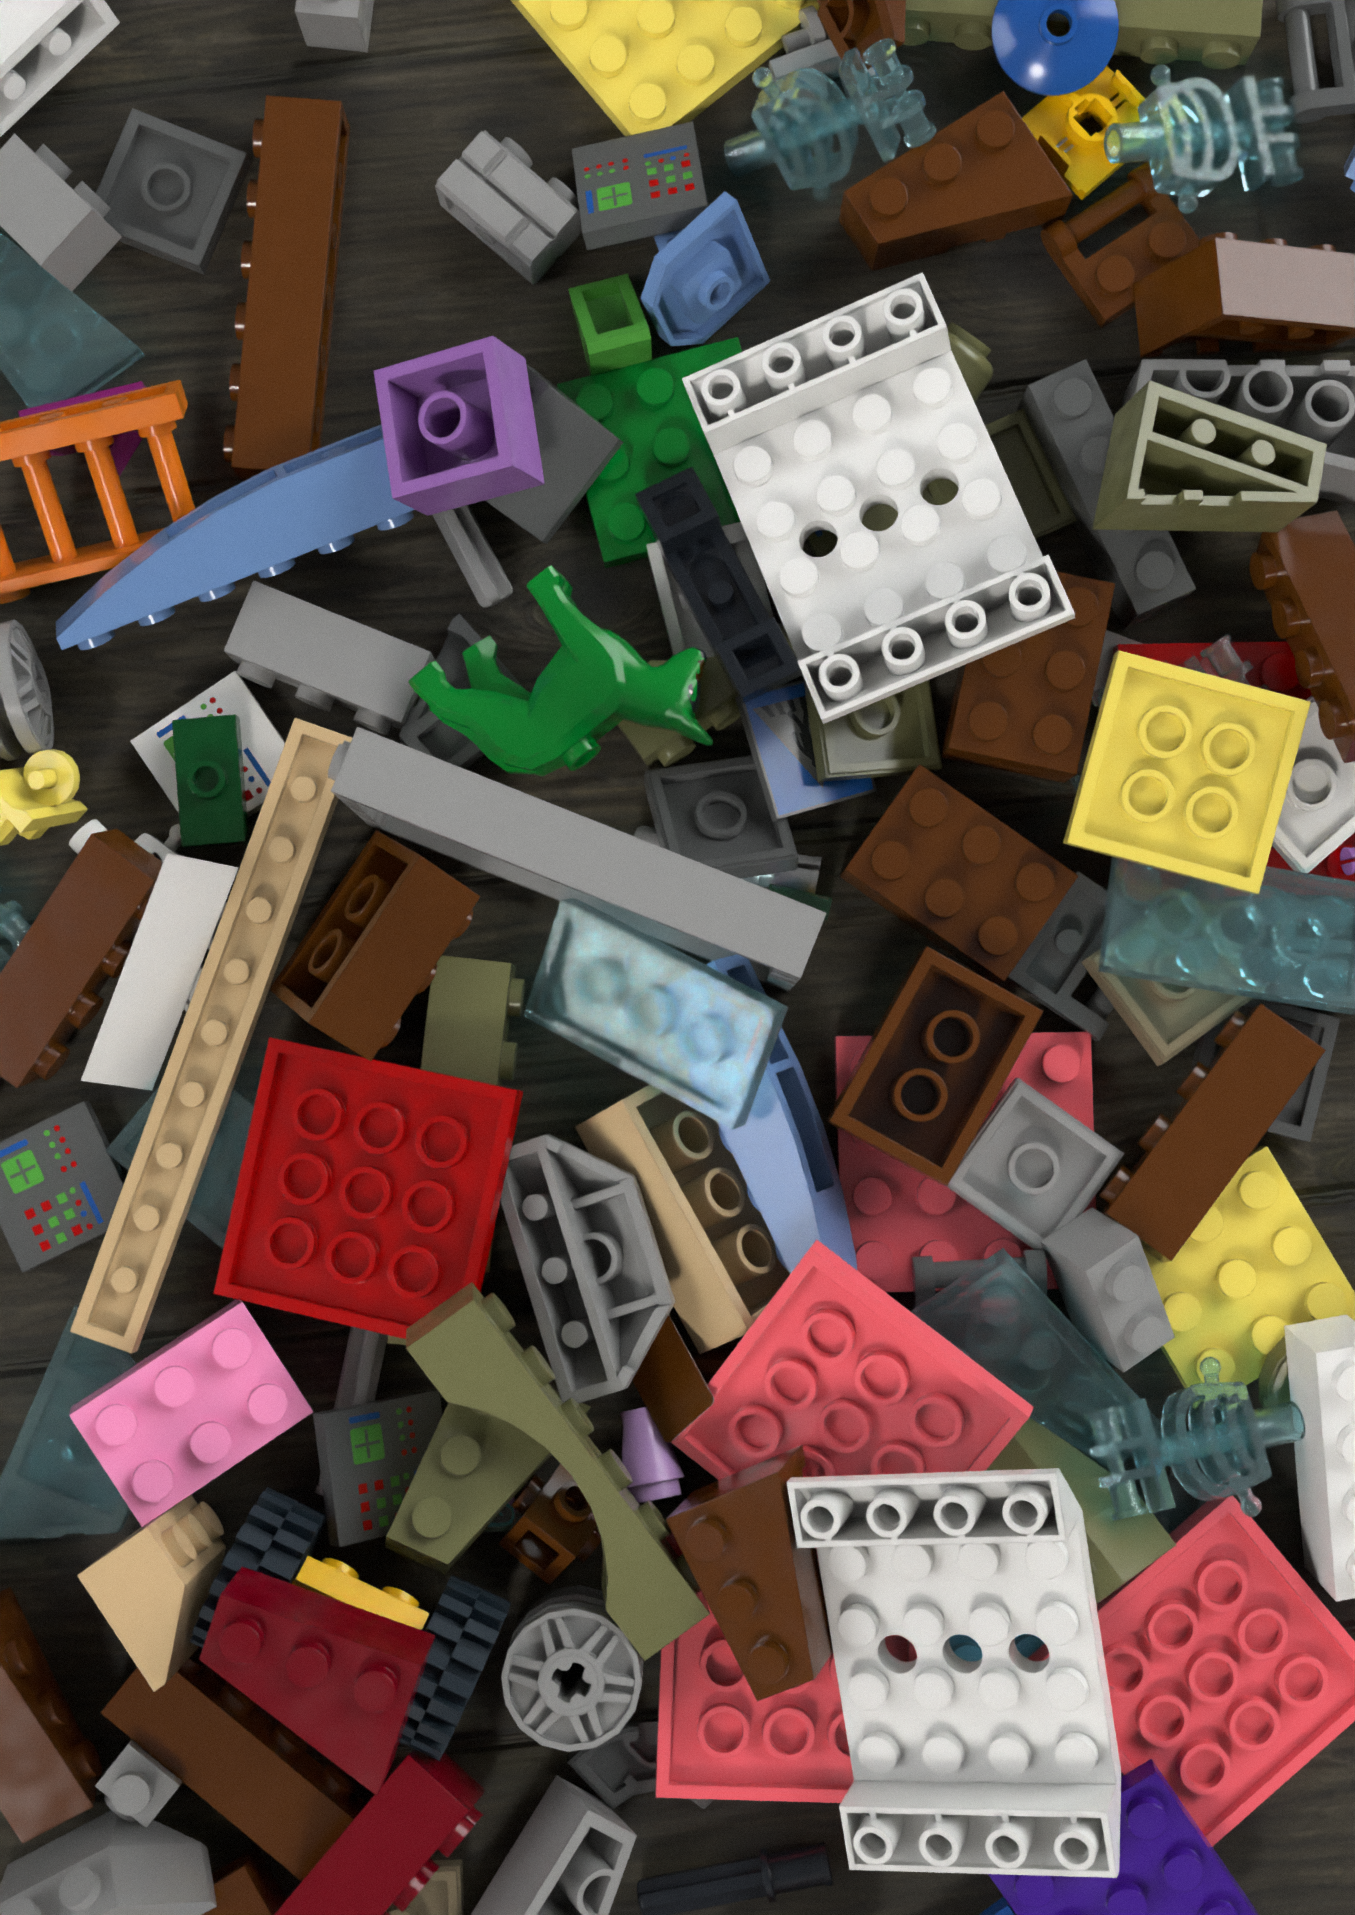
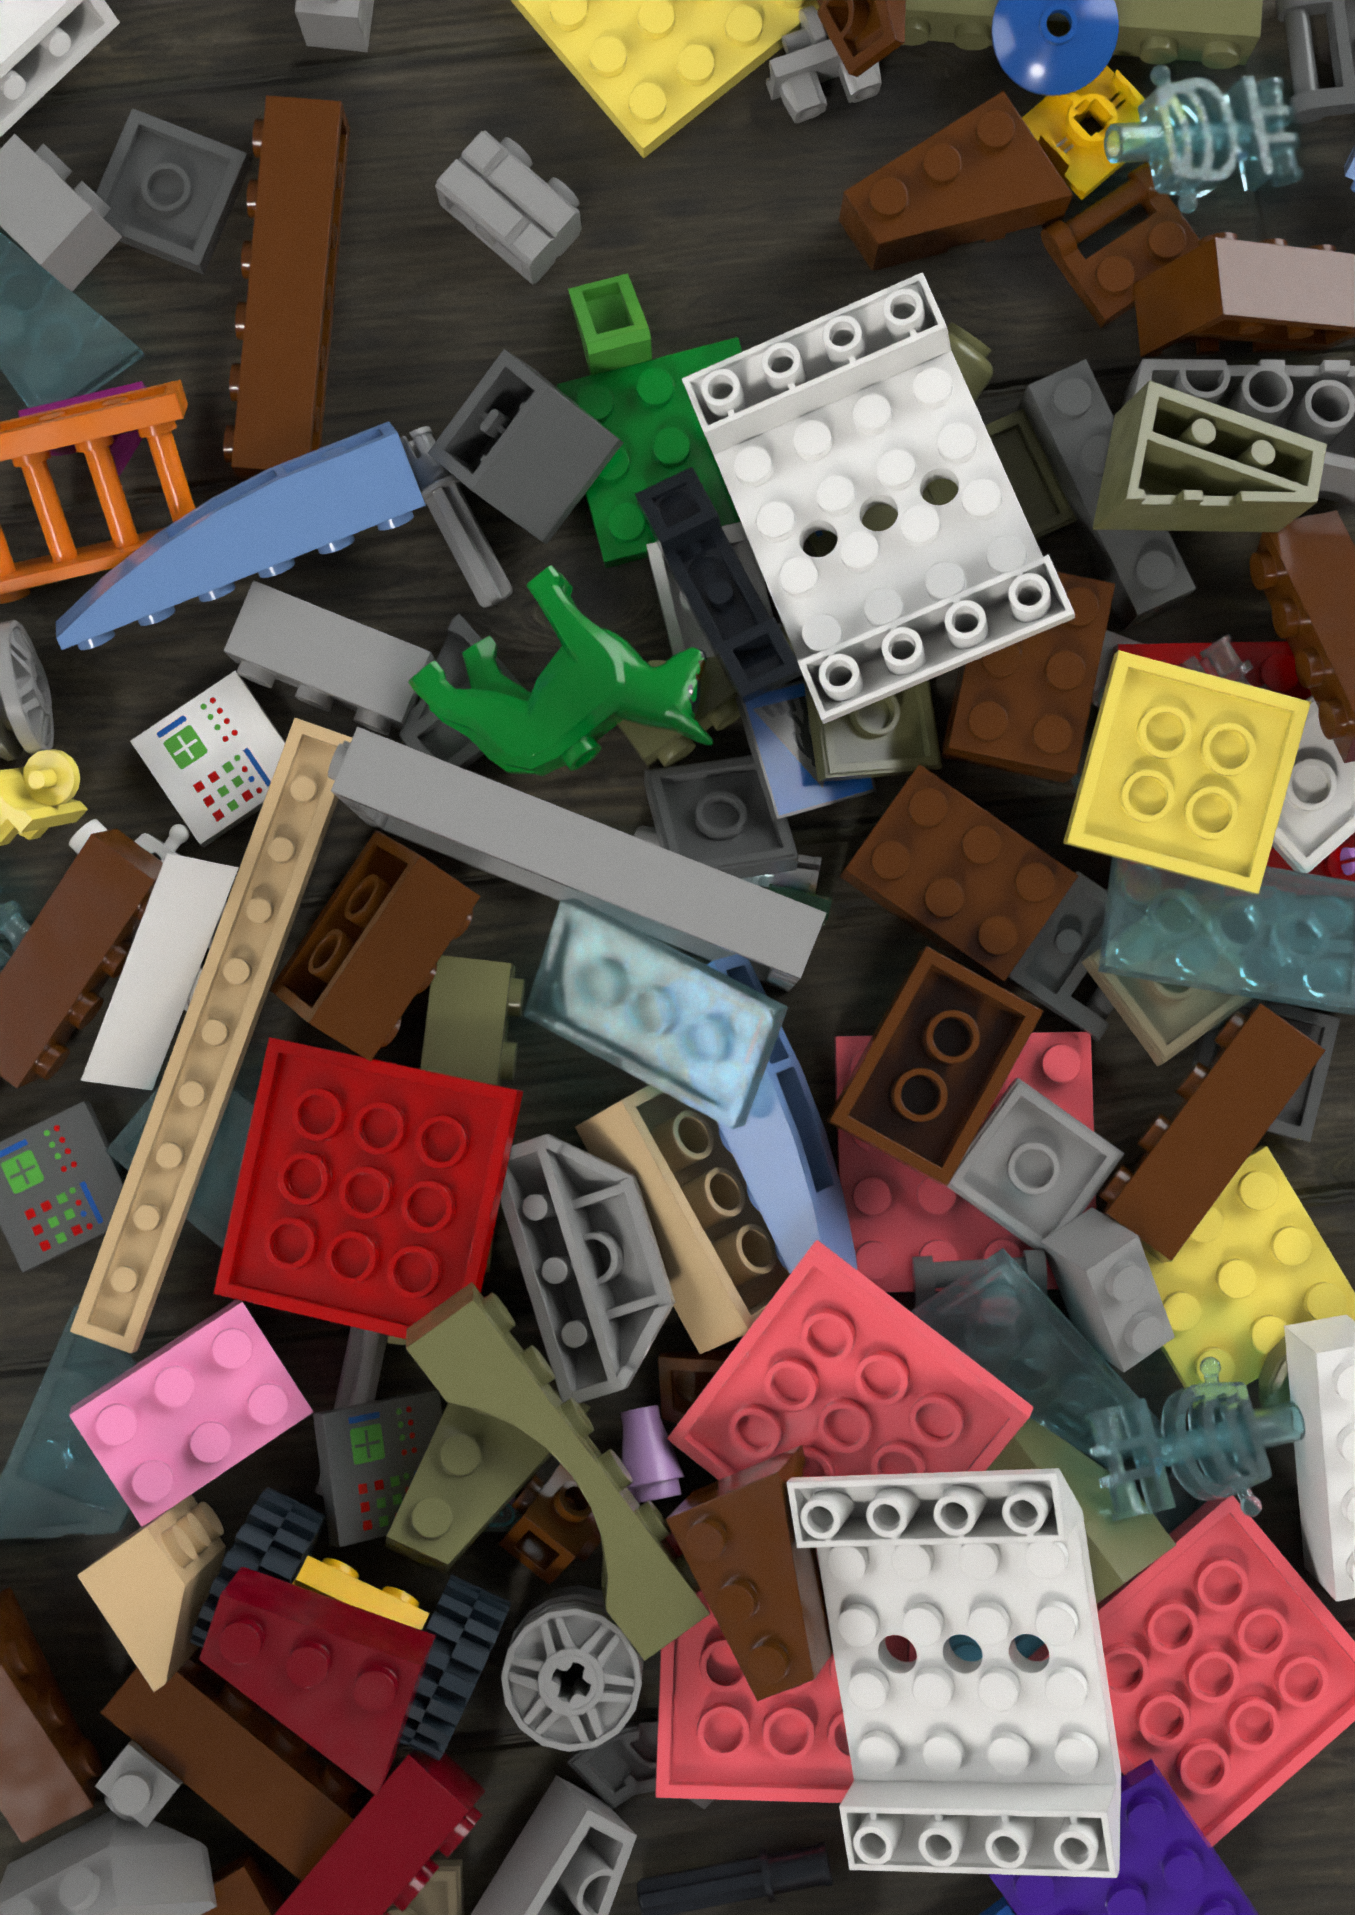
(210, 781): dark green plate -> none
(459, 426): medium lavender brick -> none
(639, 185): dark grey tile -> none
(671, 1384): reddish brown sticker -> none
(703, 274): medium blue piece -> none
(811, 109): clear light blue torso -> none

